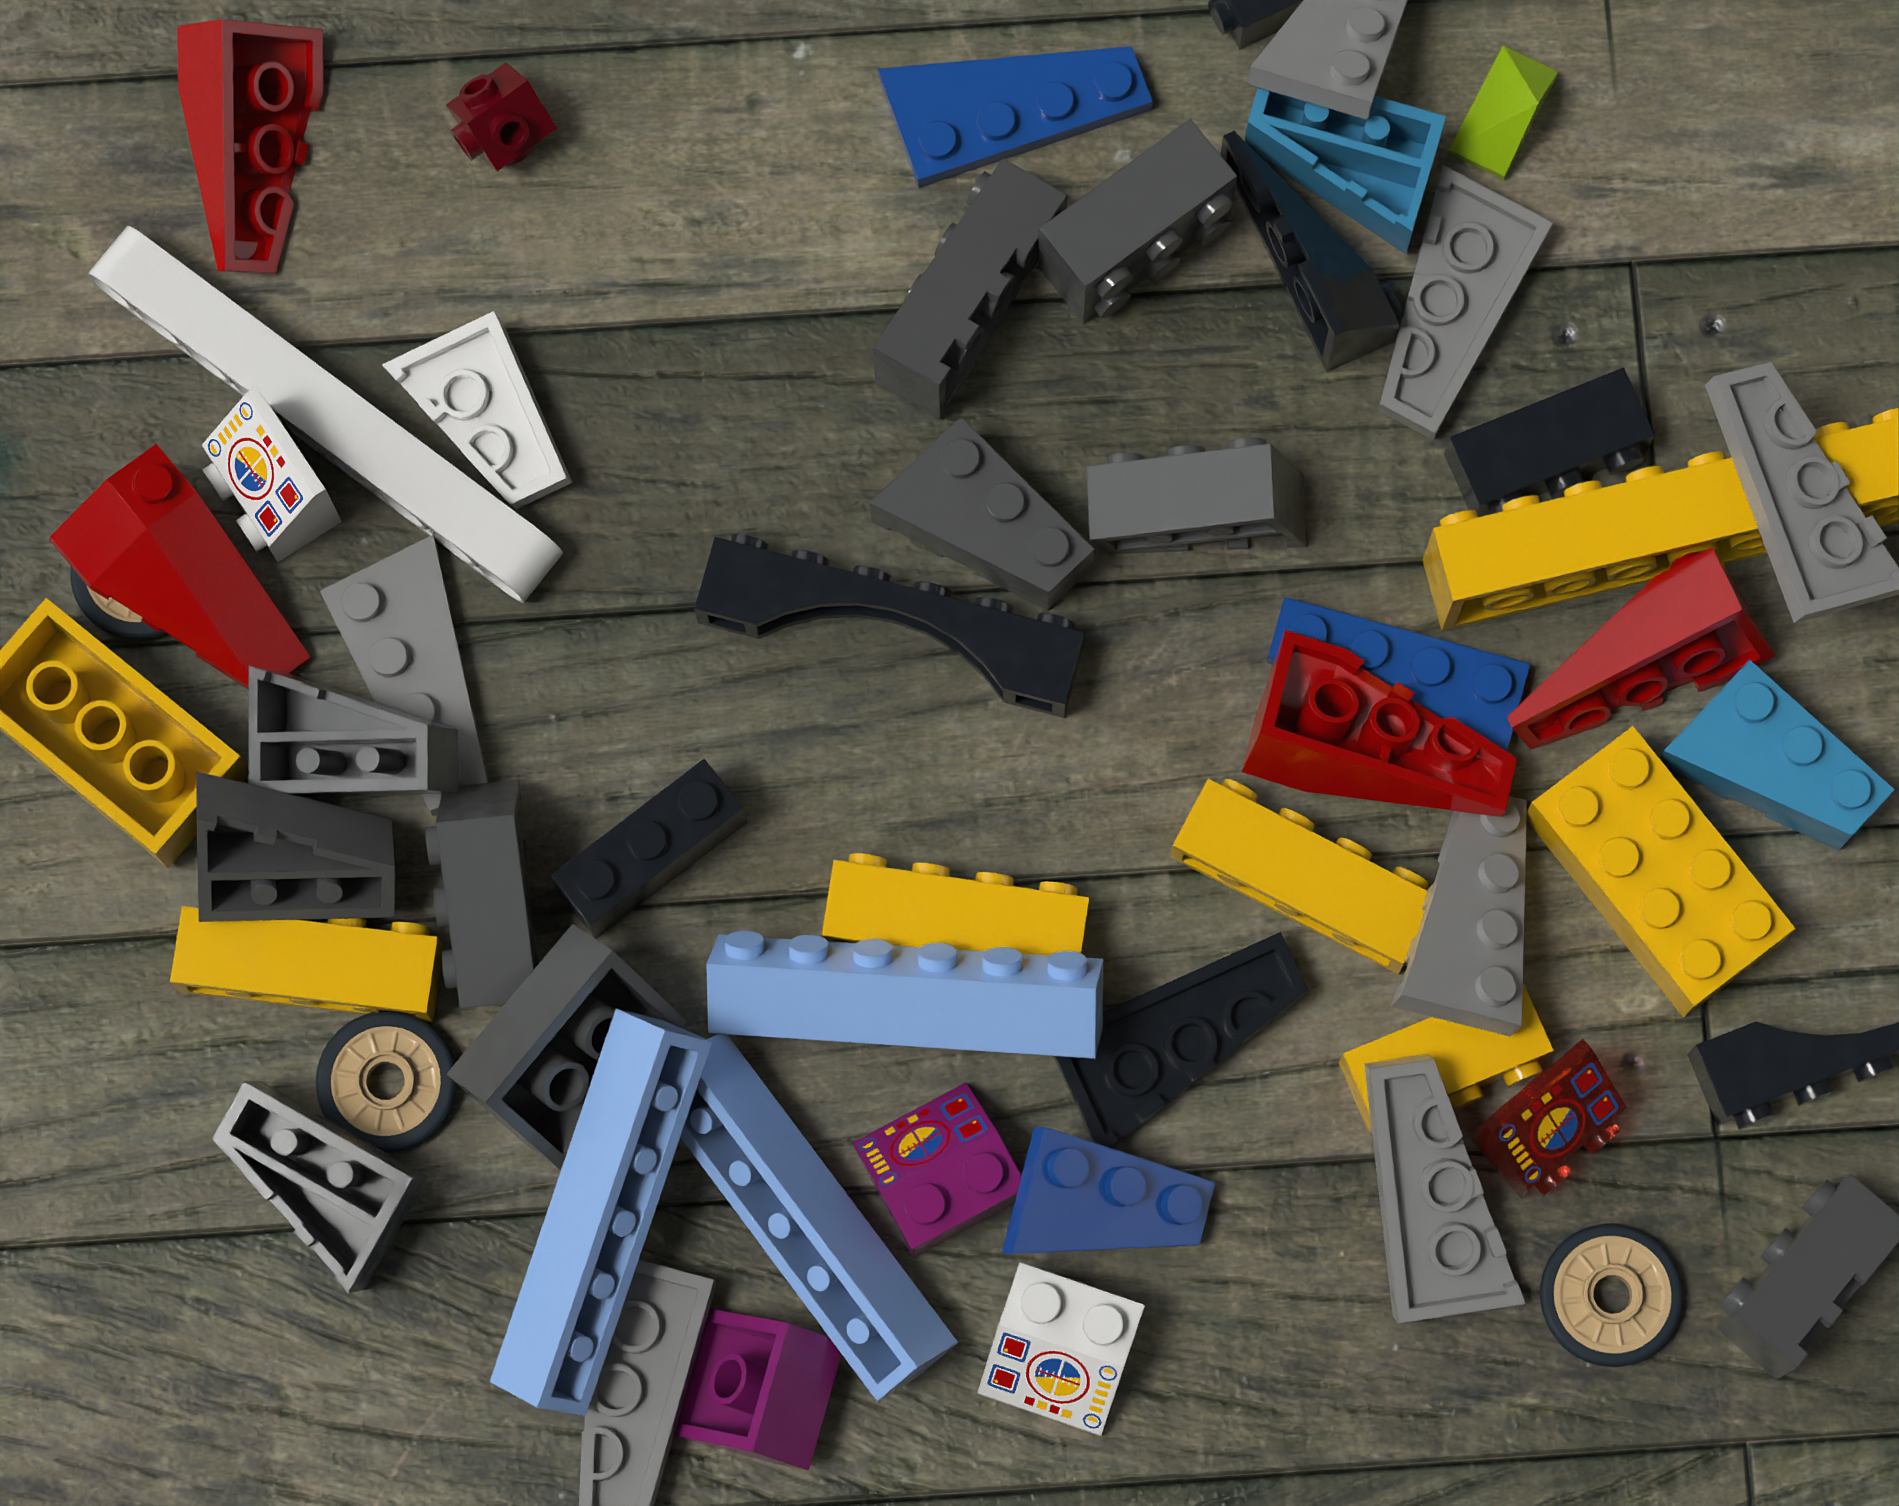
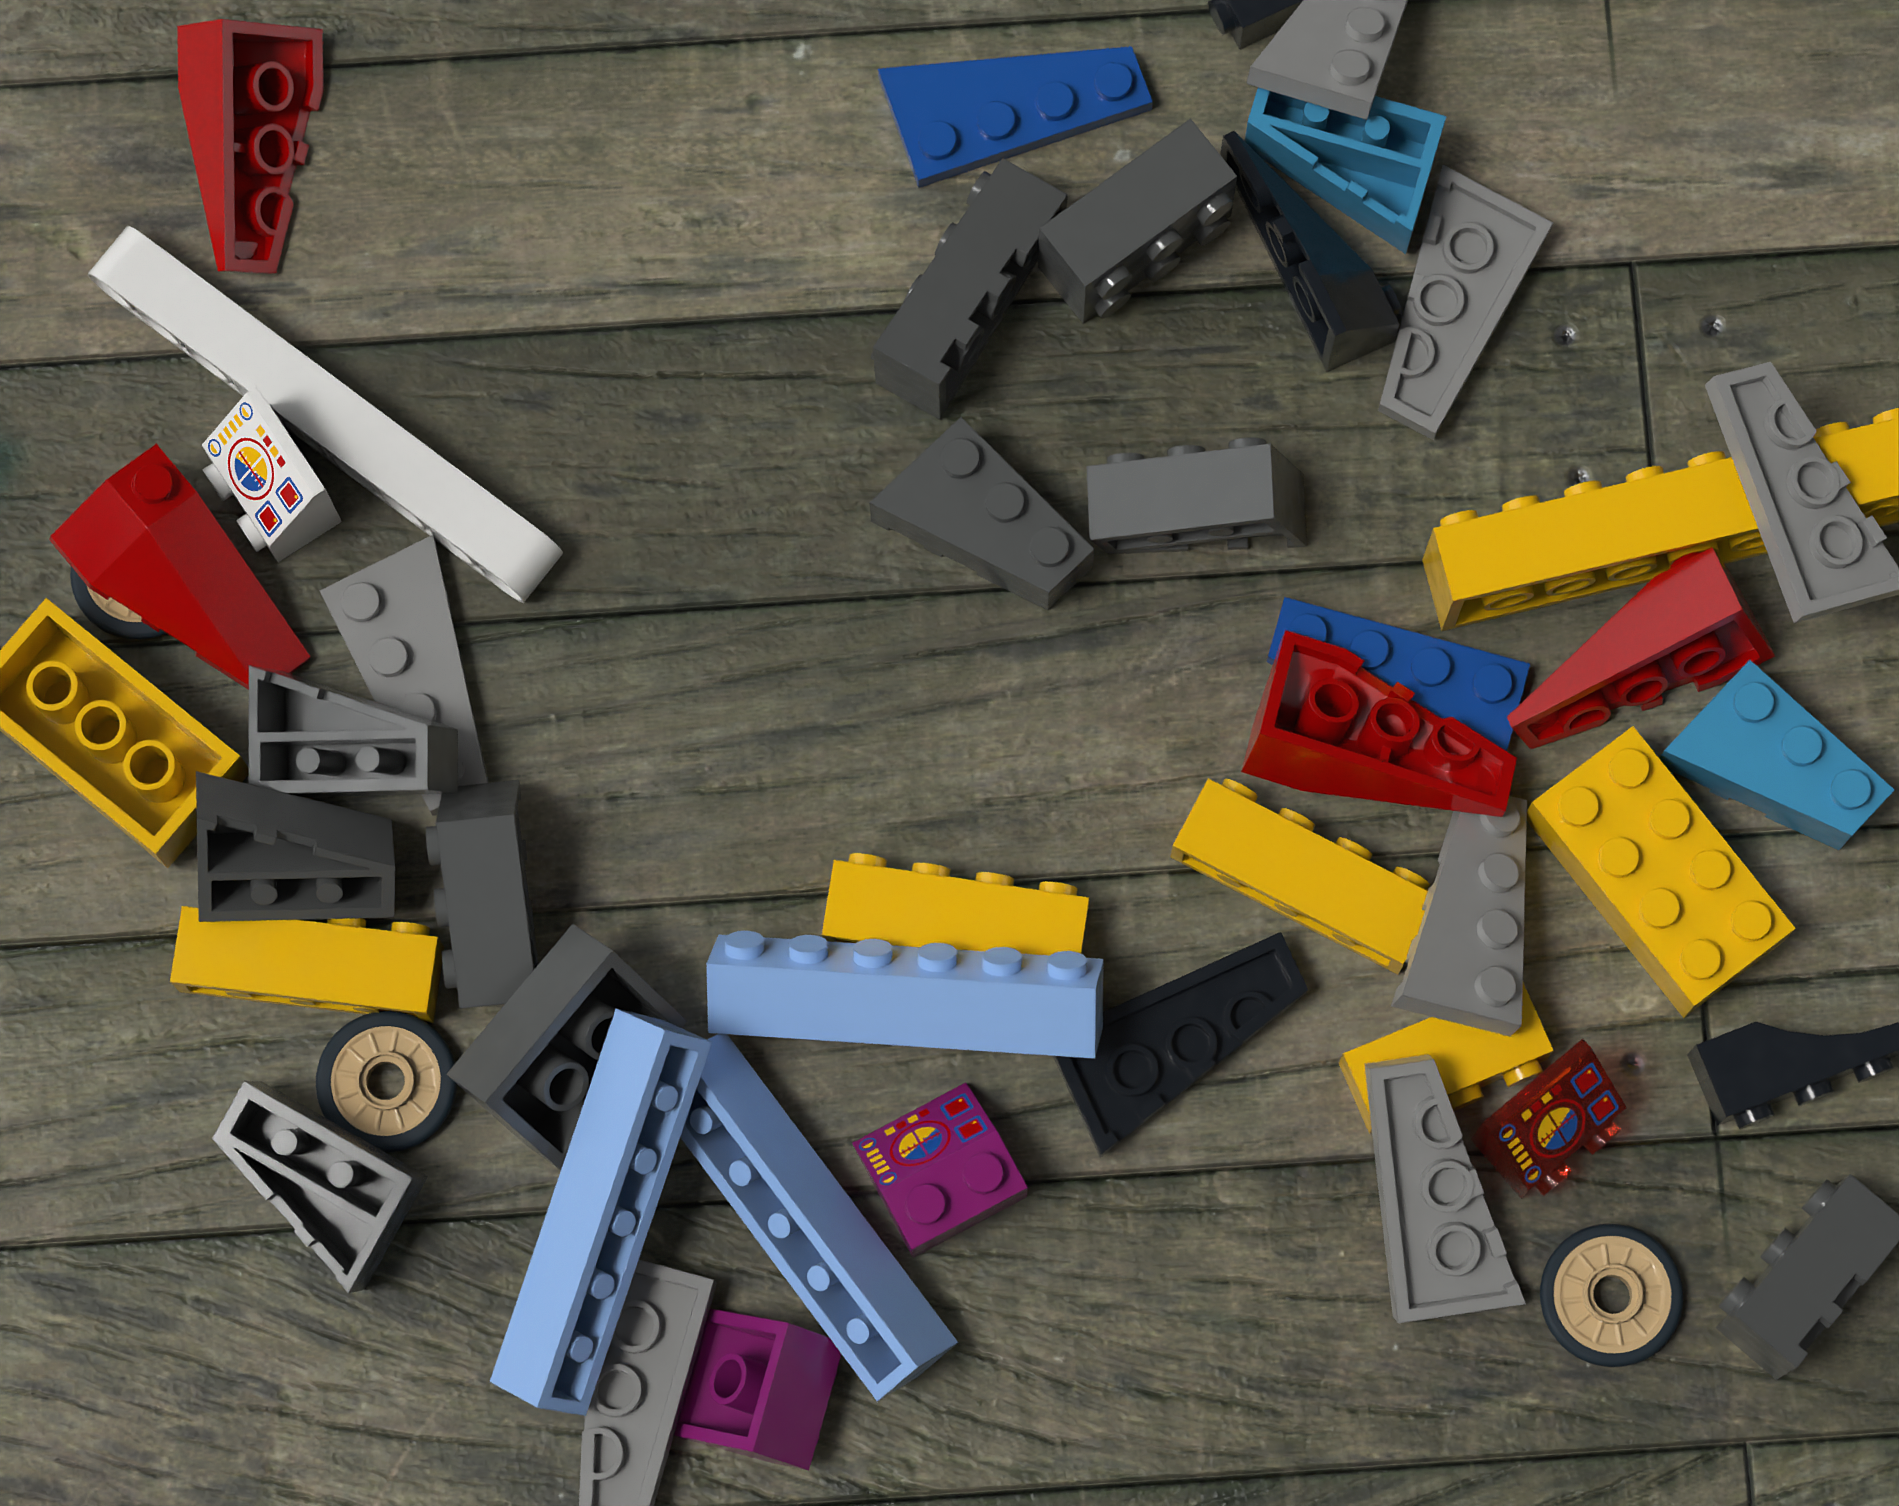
(486, 407): white wing -> none
(499, 118): dark red brick -> none
(649, 848): black brick -> none
(765, 591): black arch -> none
(1060, 1349): white slope -> none
(1101, 1199): blue wing -> none
(1503, 112): lime slope -> none
(1551, 444): black brick -> none

